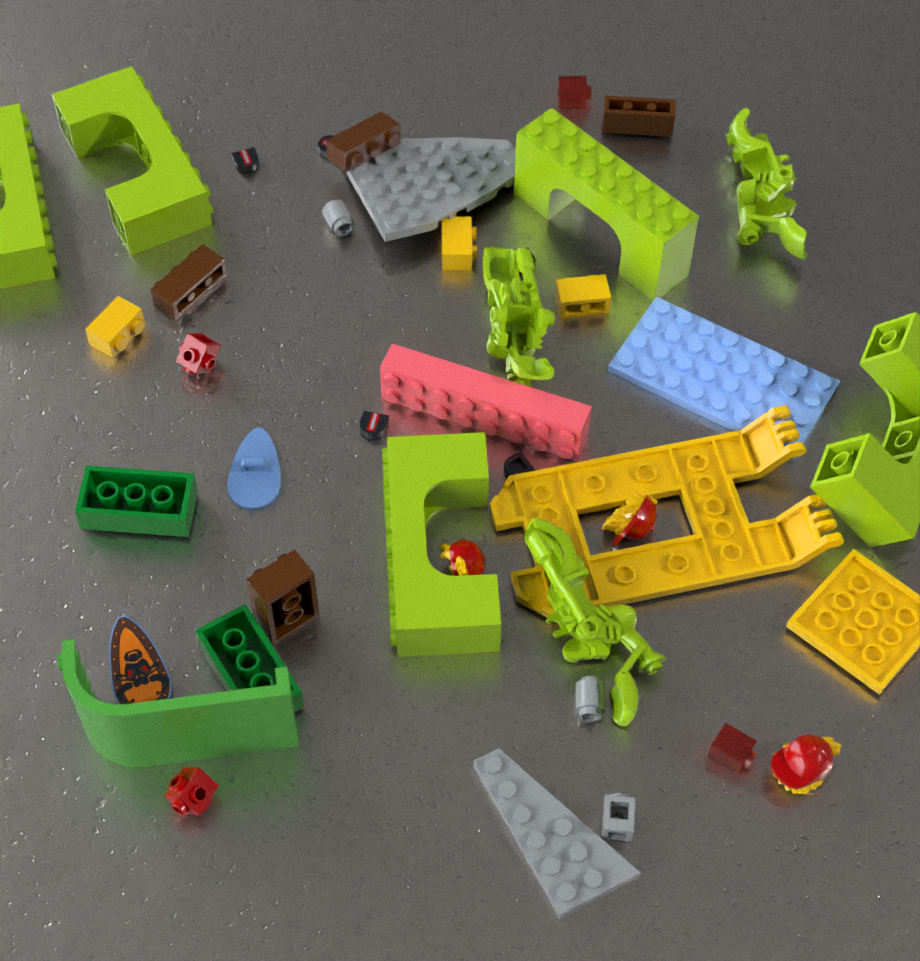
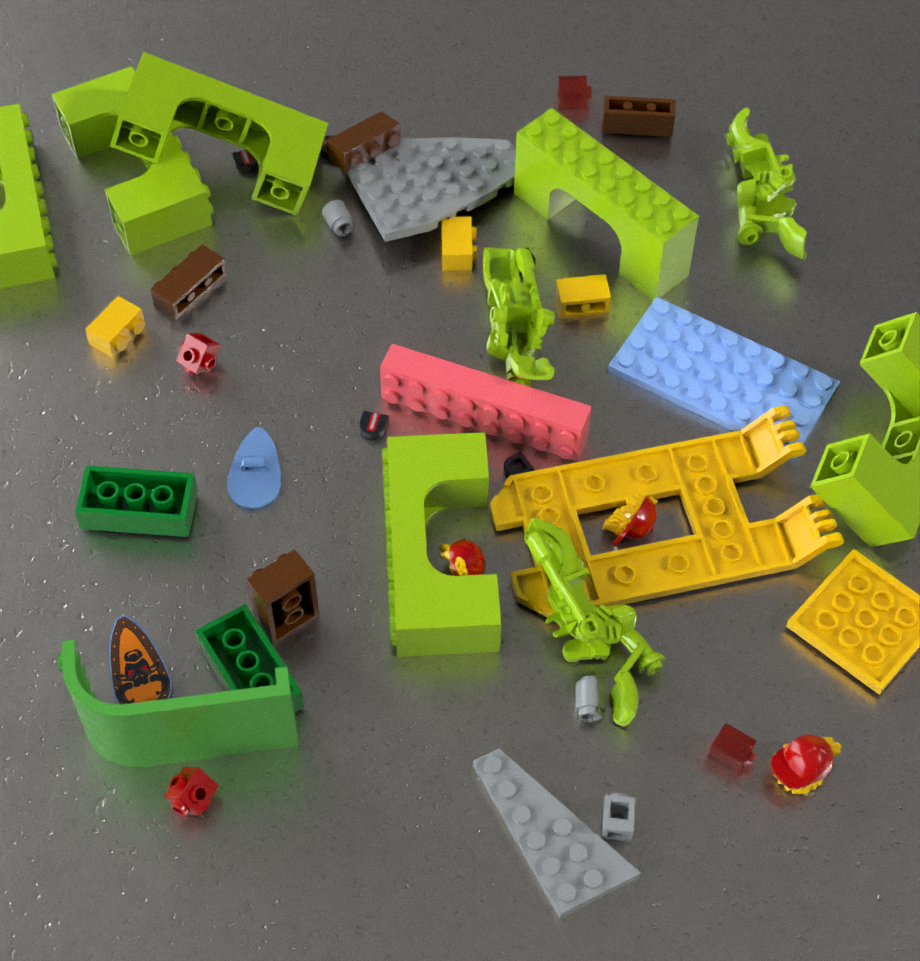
(175, 98): none -> lime arch

